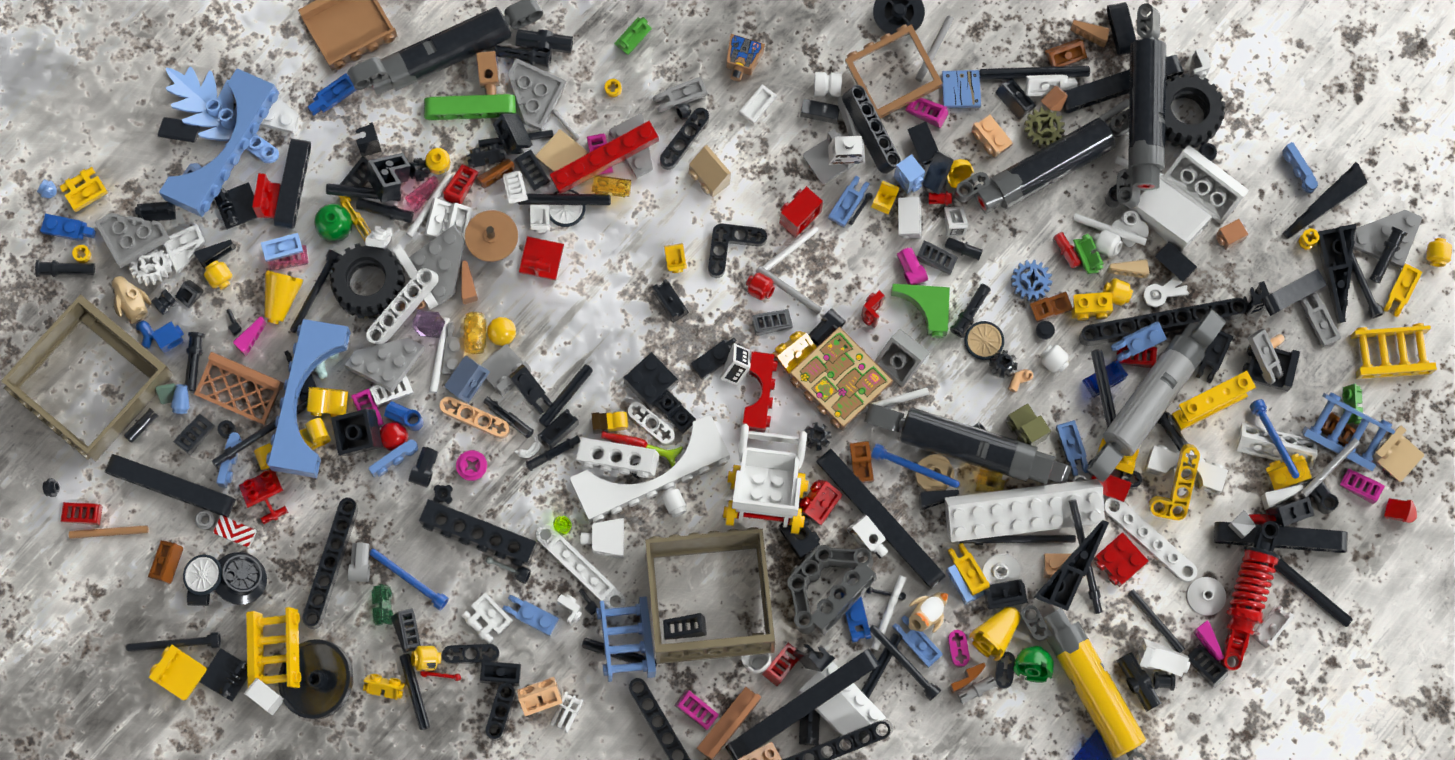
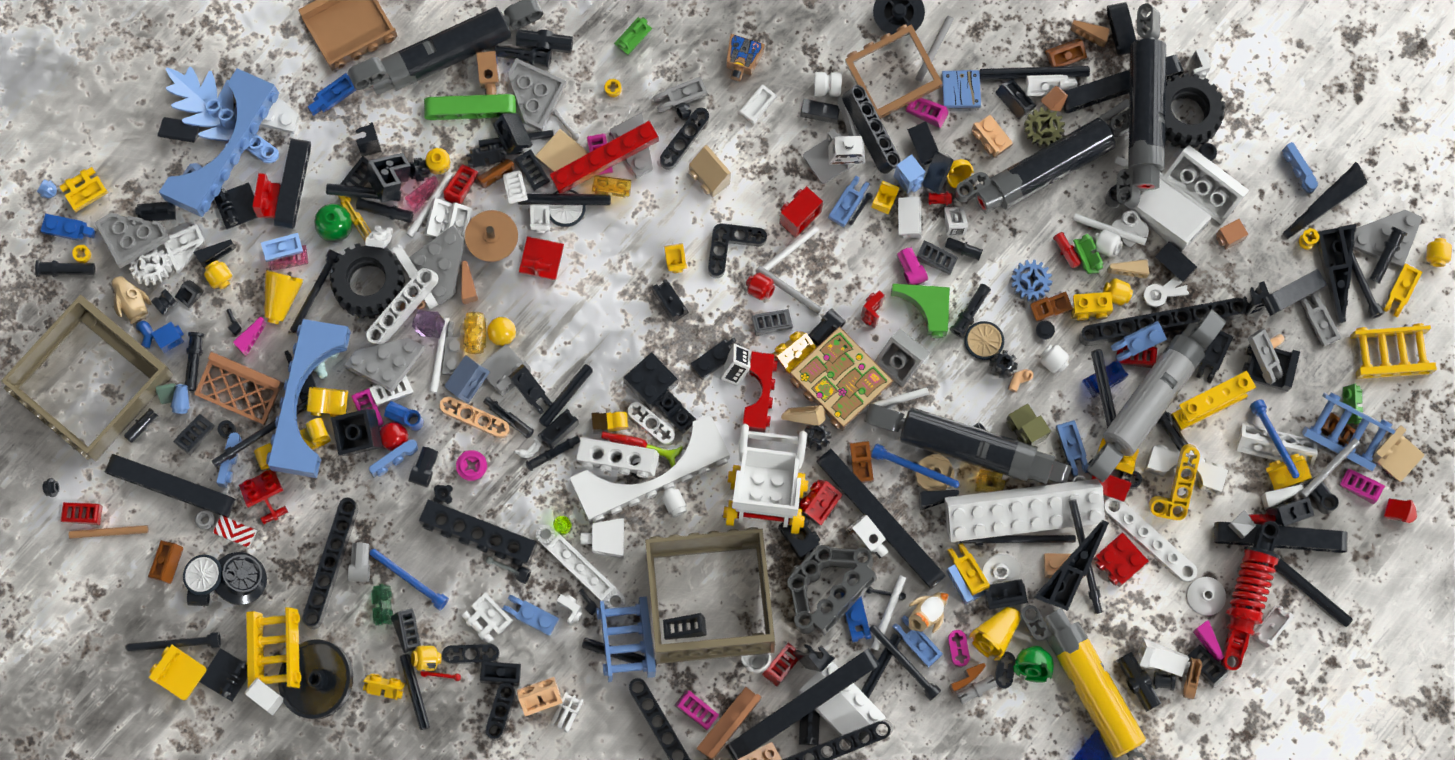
(808, 415): none -> tan slope
(1156, 621): black piece -> none
(1192, 678): none -> medium nougat piece

